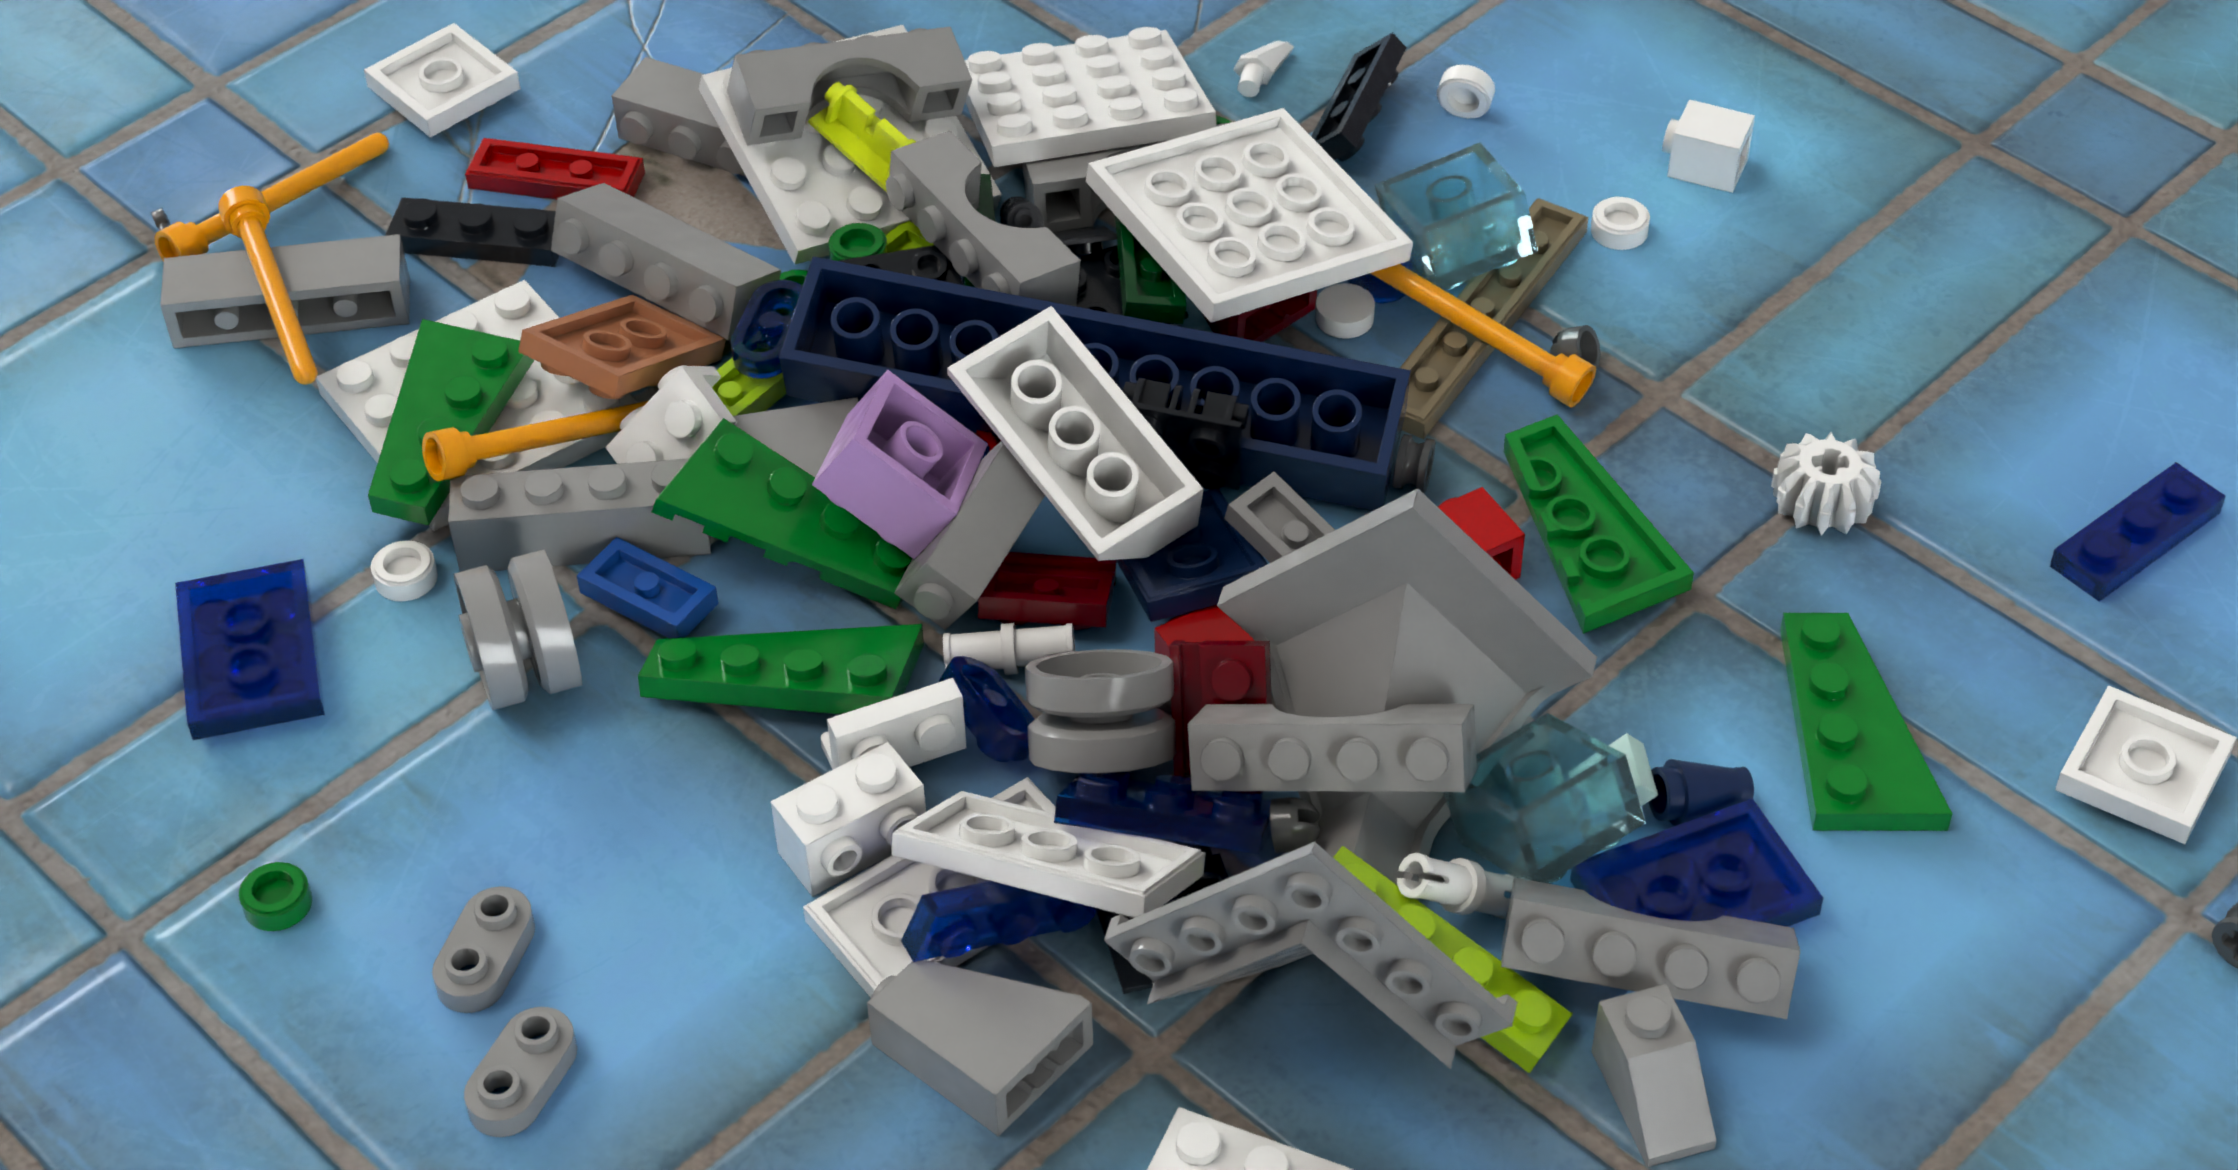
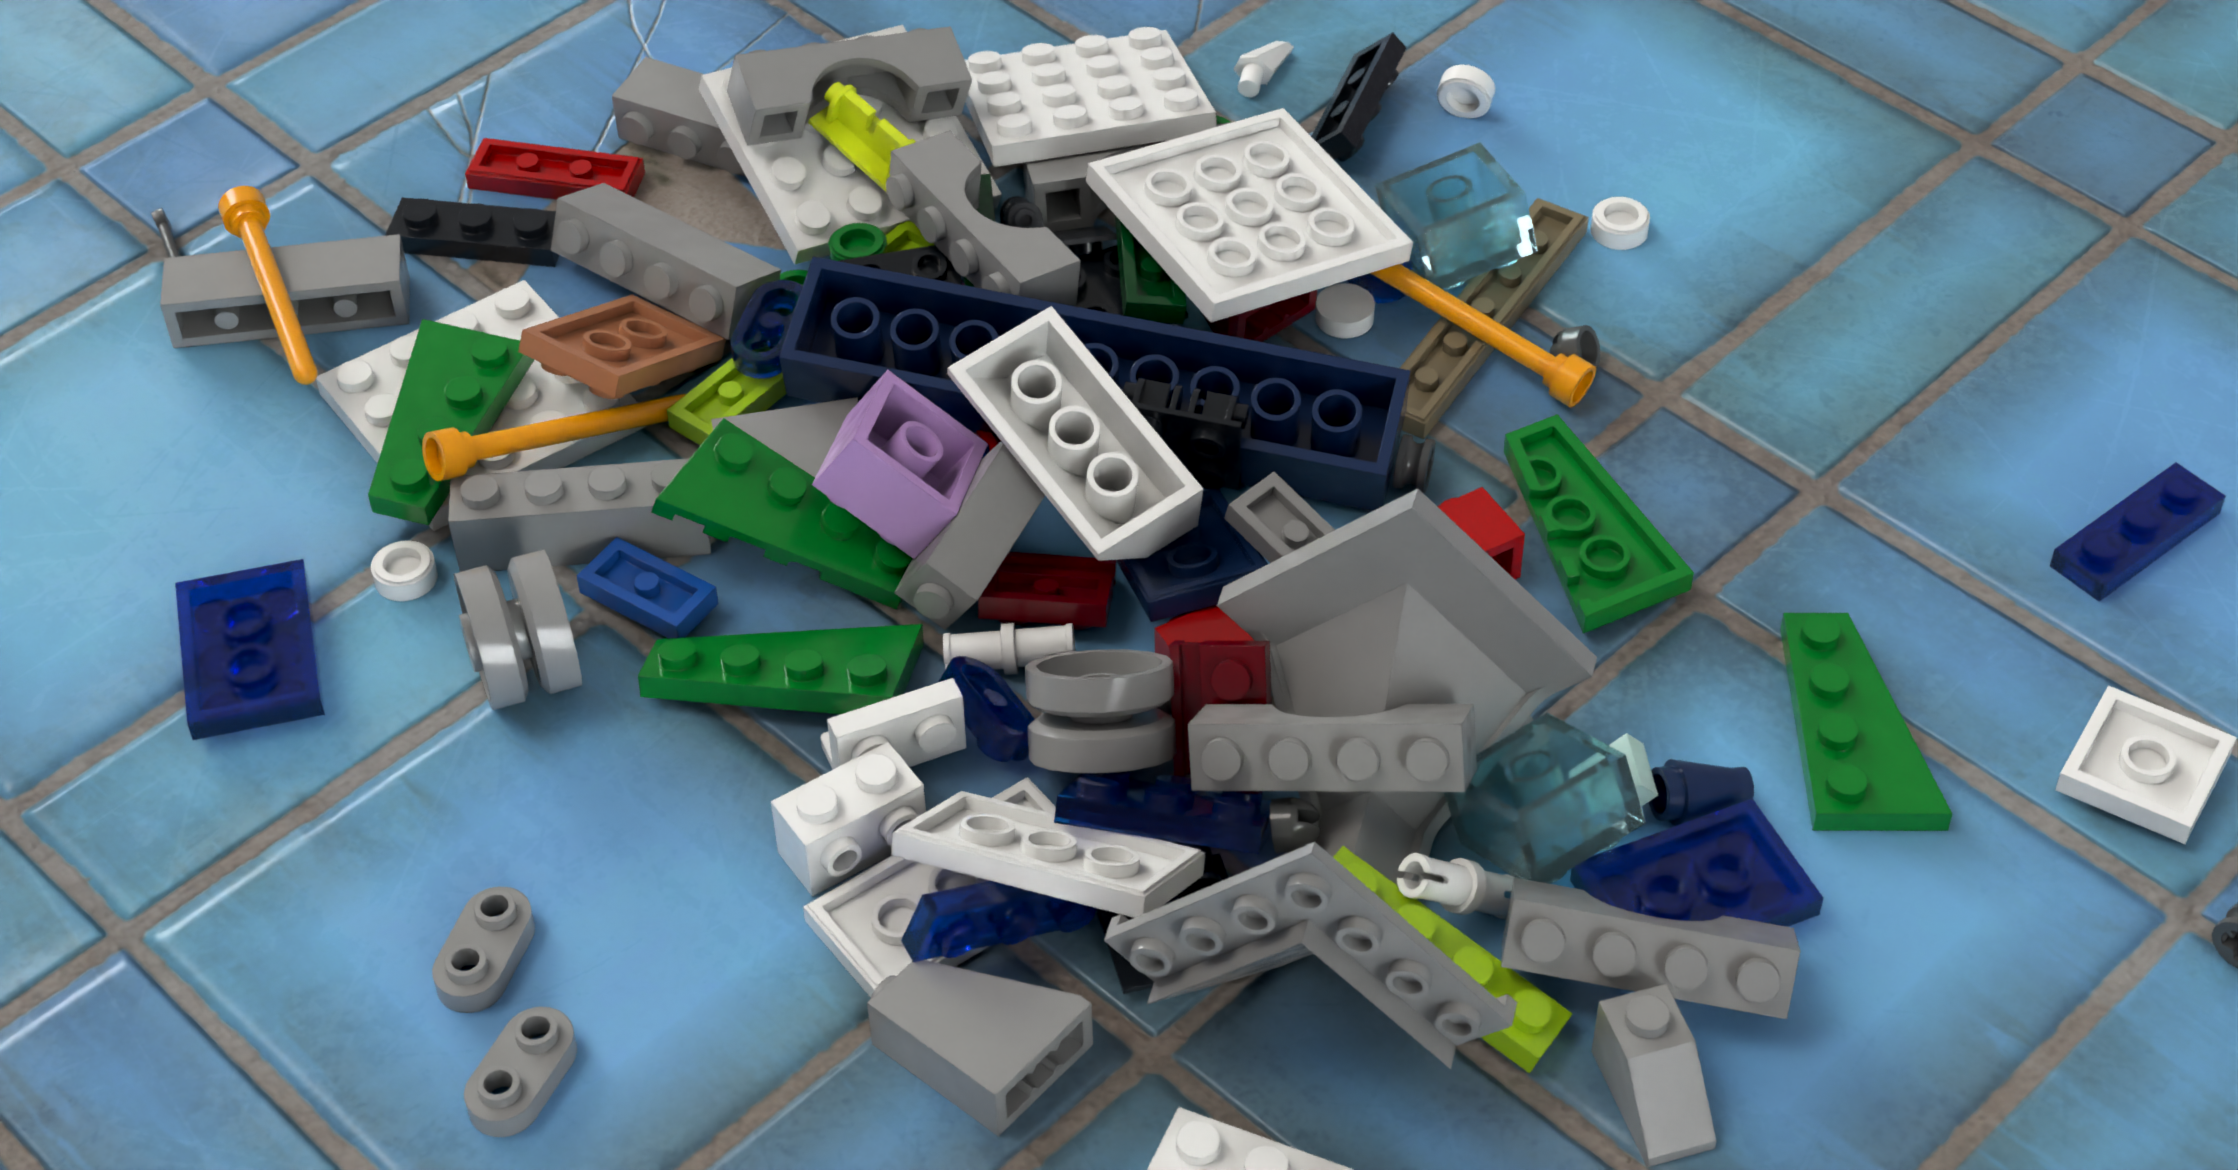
(193, 239): light orange piece -> none
(275, 896): green tile -> none
(442, 79): white plate -> none
(673, 420): white bracket -> none
(1709, 145): white brick -> none
(1826, 483): white gear -> none

